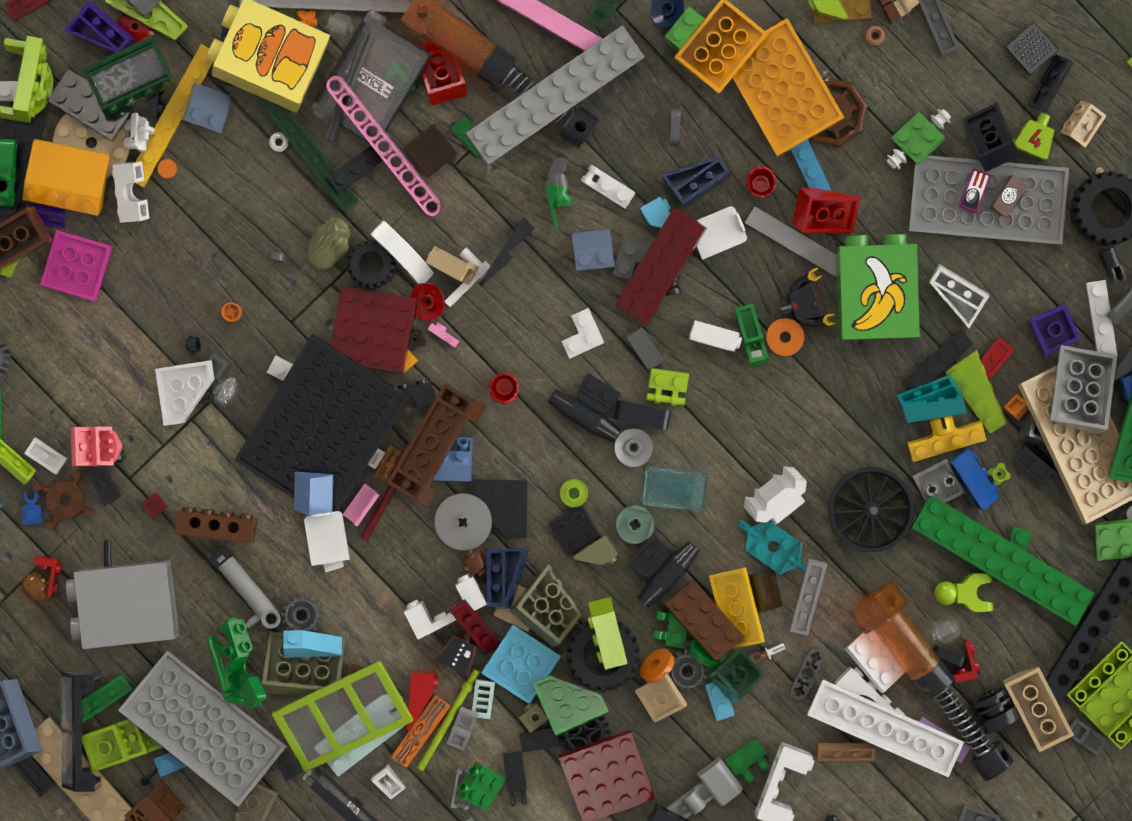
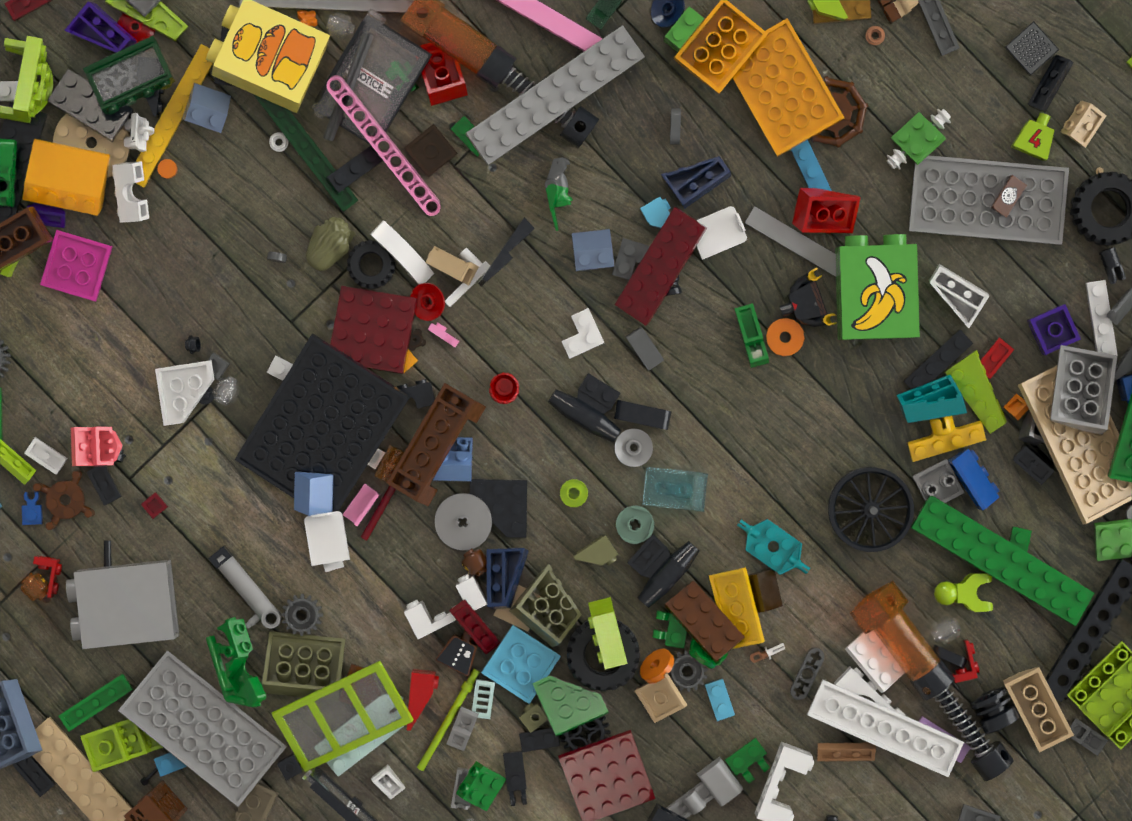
(73, 686): black windscreen -> none
(185, 525): reddish brown brick -> none
(228, 312): orange wheel -> none
(311, 644): medium azure slope -> none
(420, 731): orange tile -> none
(574, 529): black tile -> none
(608, 187): white plate -> none
(667, 380): lime plate -> none
(715, 336): white window -> none
(737, 675): clear green brick -> none
(761, 181): red hair -> none
(777, 497): white slope -> none
(808, 597): light grey tile -> none
(974, 190): slope -> none
(991, 137): black slope -> none
(1004, 474): lime plate -> none

